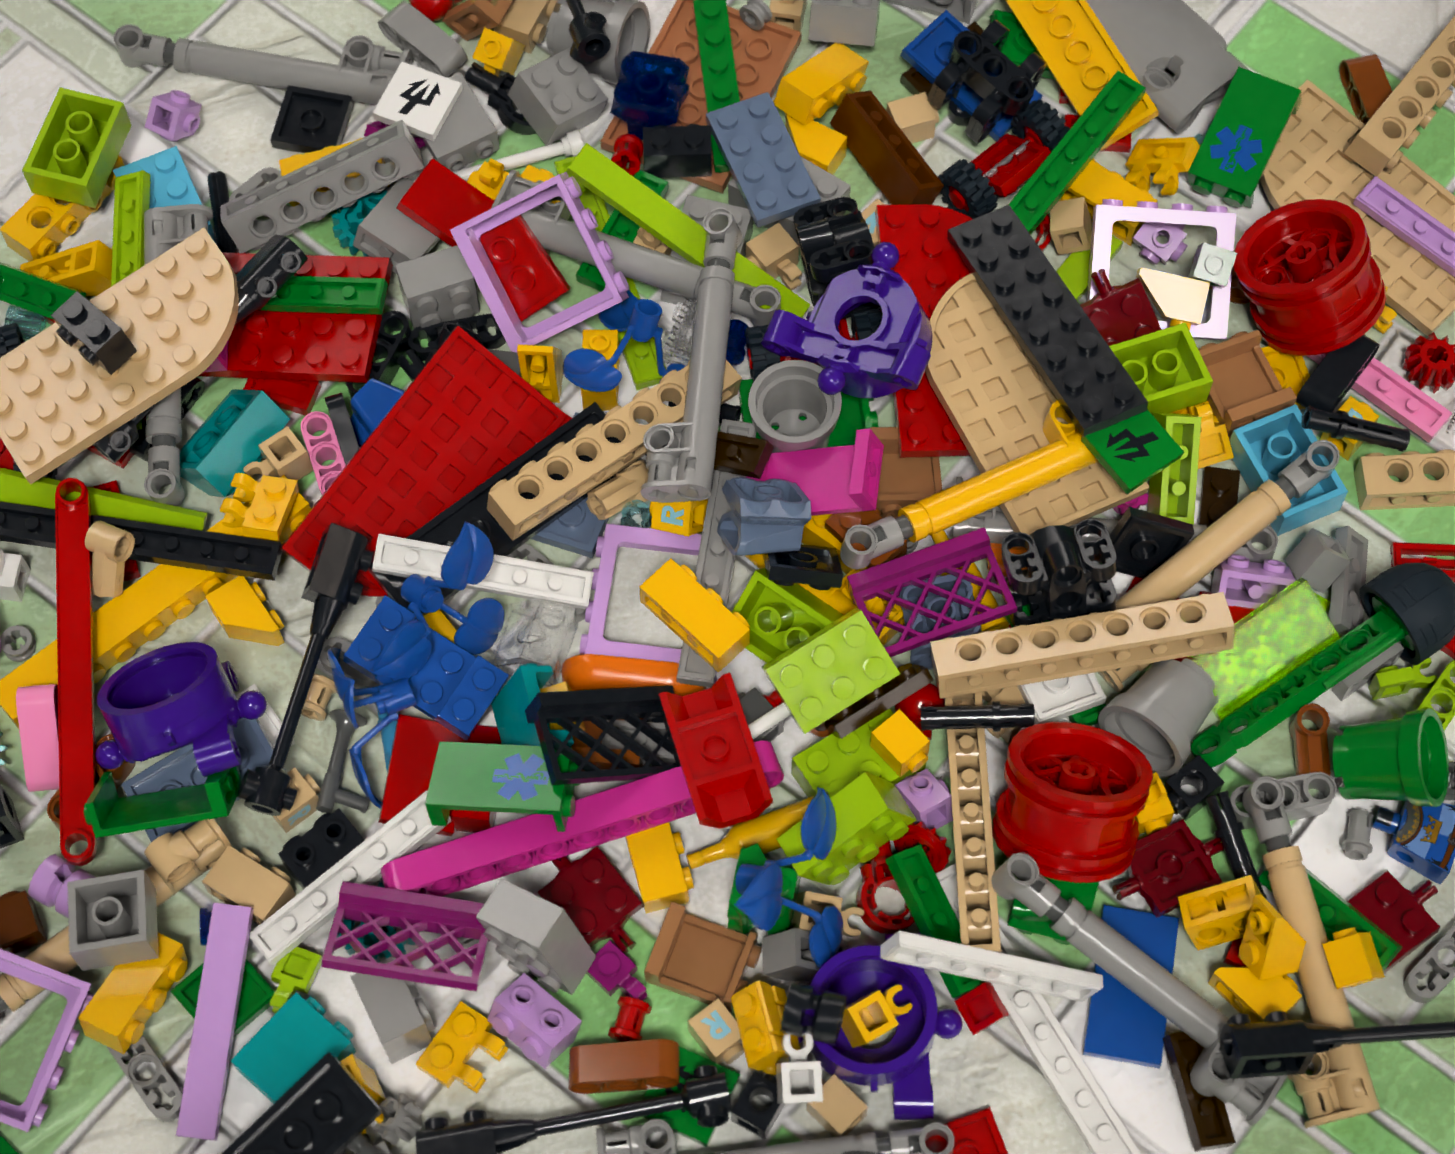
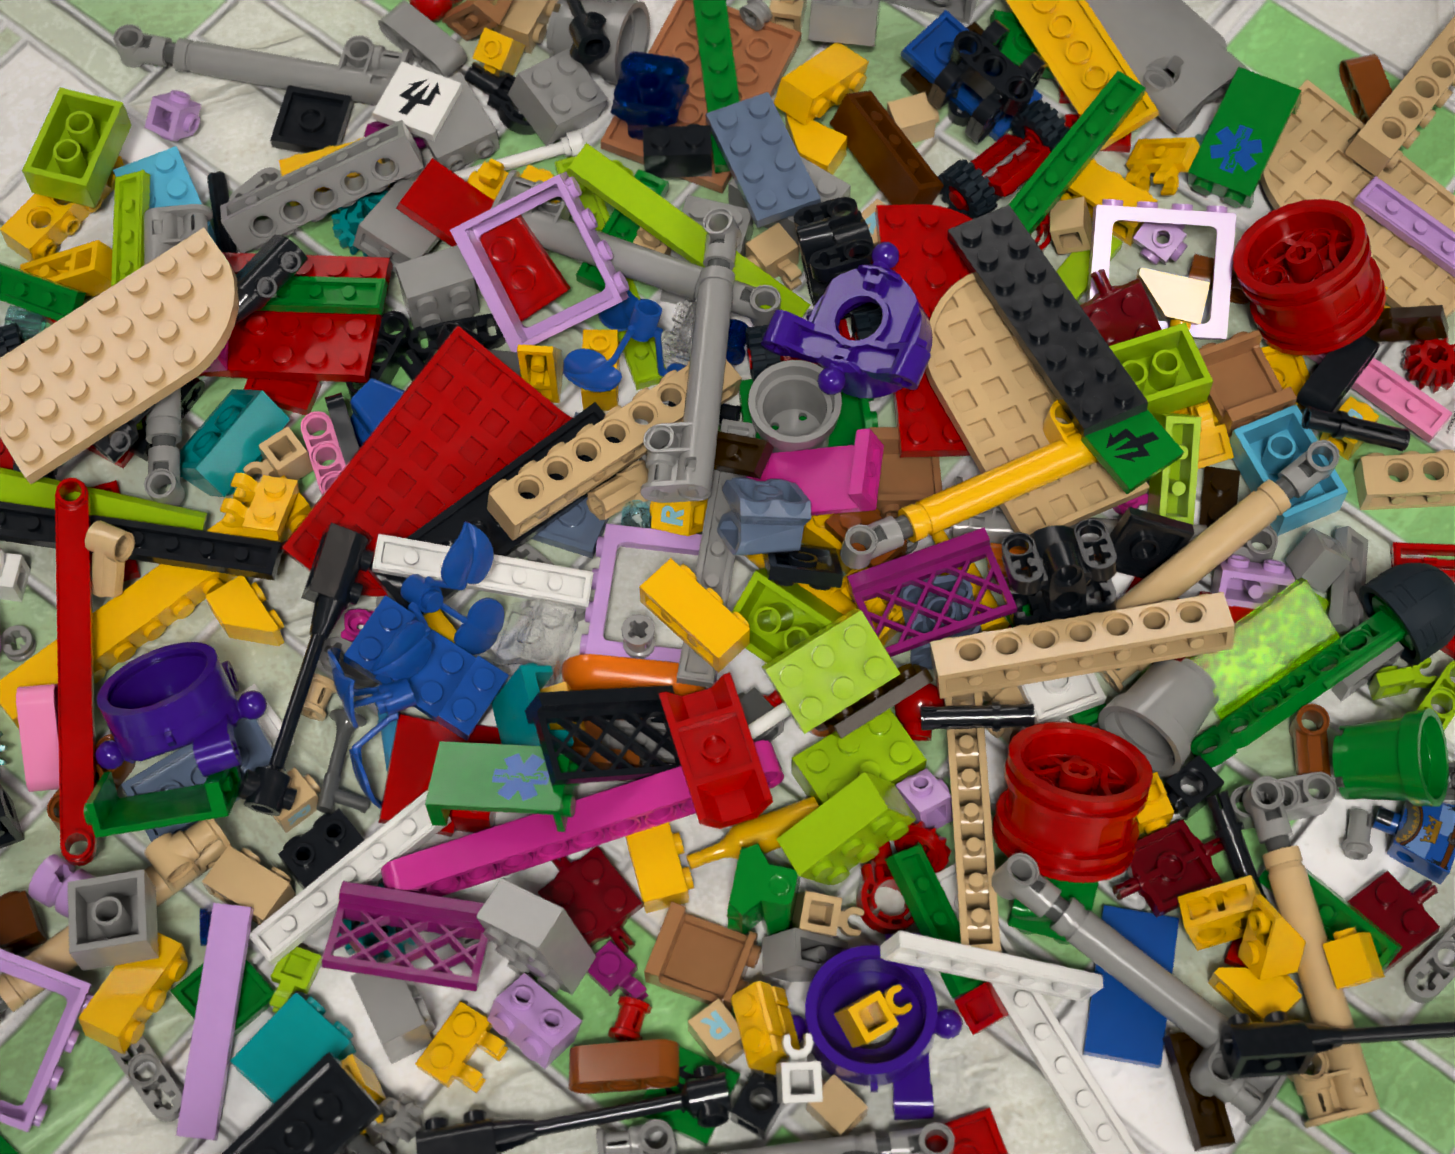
(93, 332): black brick -> none
(352, 620): none -> dark pink plate
(631, 154): red bush -> none
(642, 627): none -> light grey bush
(763, 884): blue plant -> none
(828, 1014): black wheel -> none
(900, 744): yellow brick -> none
(1212, 265): brick -> none
(1410, 324): none -> dark brown plate

